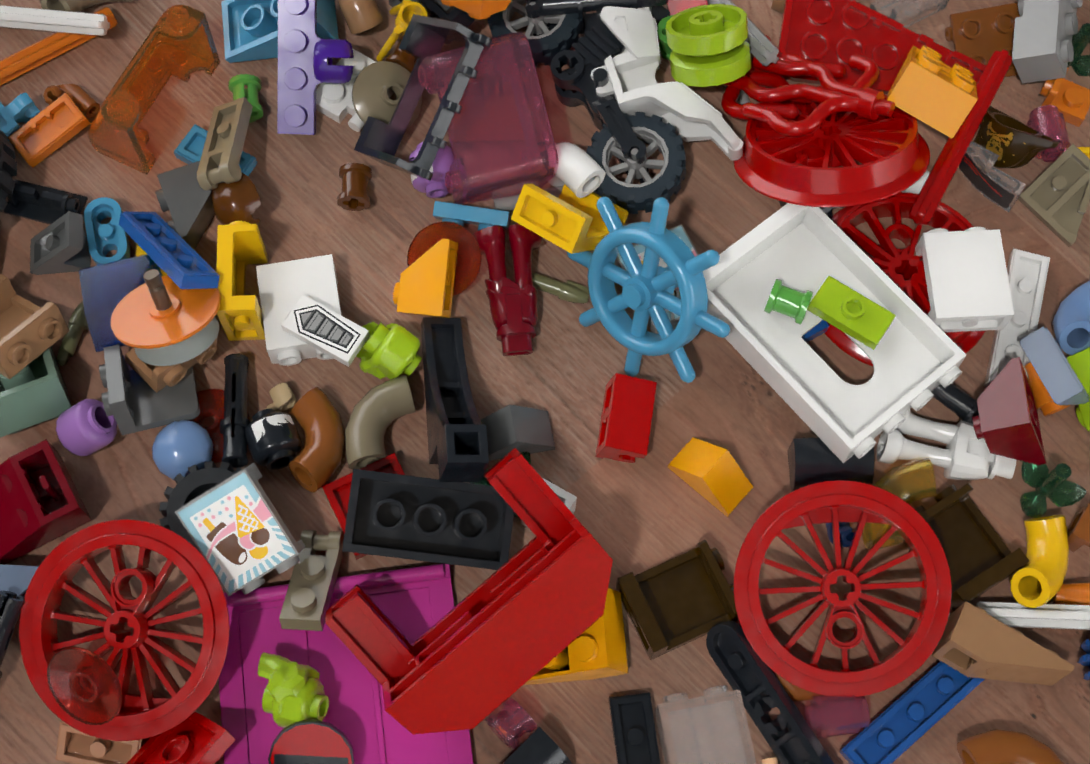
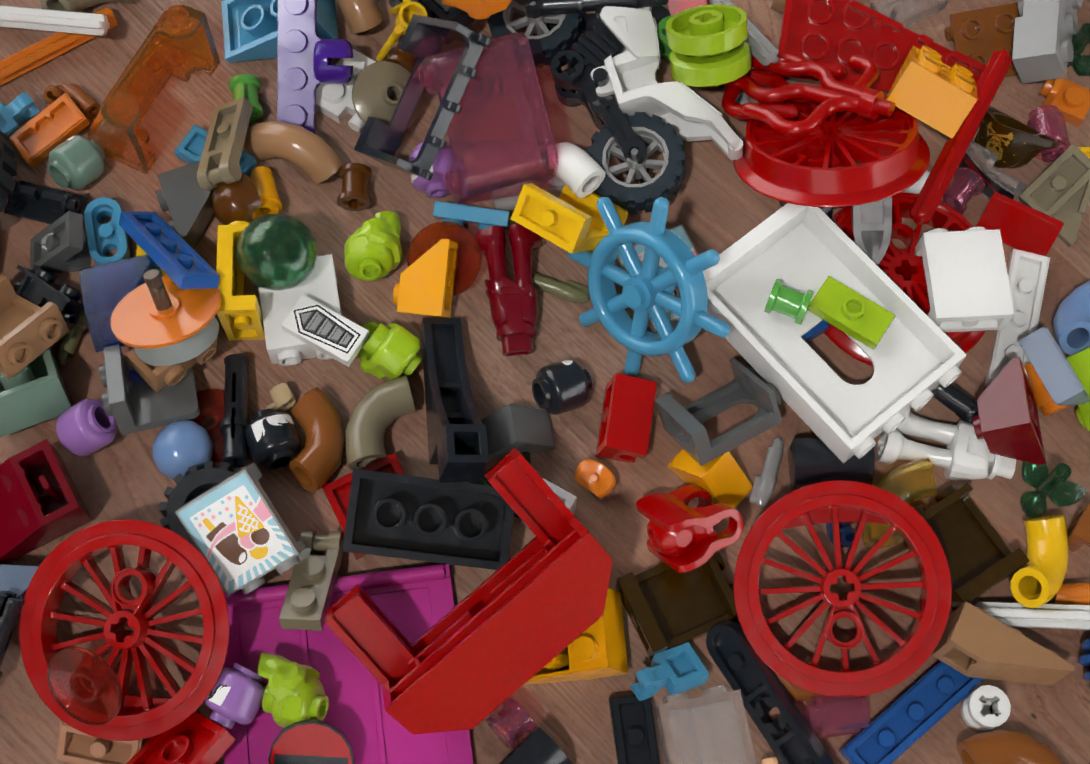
(40, 286): none -> black hinge
(76, 163): none -> sand green head
(236, 696): none -> medium lavender head
(265, 185): none -> light orange cone
(277, 251): none -> clear green cylinder
(293, 144): none -> medium nougat cylinder
(374, 247): none -> lime head
(561, 387): none -> black head
(595, 477): none -> orange piece
(675, 669): none -> dark azure plate
(683, 534): none -> red piece
(685, 422): none -> dark grey panel
(766, 482): none -> light grey piece
(872, 227): none -> flat silver plate
(963, 189): none -> clear pink bush
(977, 713): none -> white wheel
(1020, 224): none -> red slope

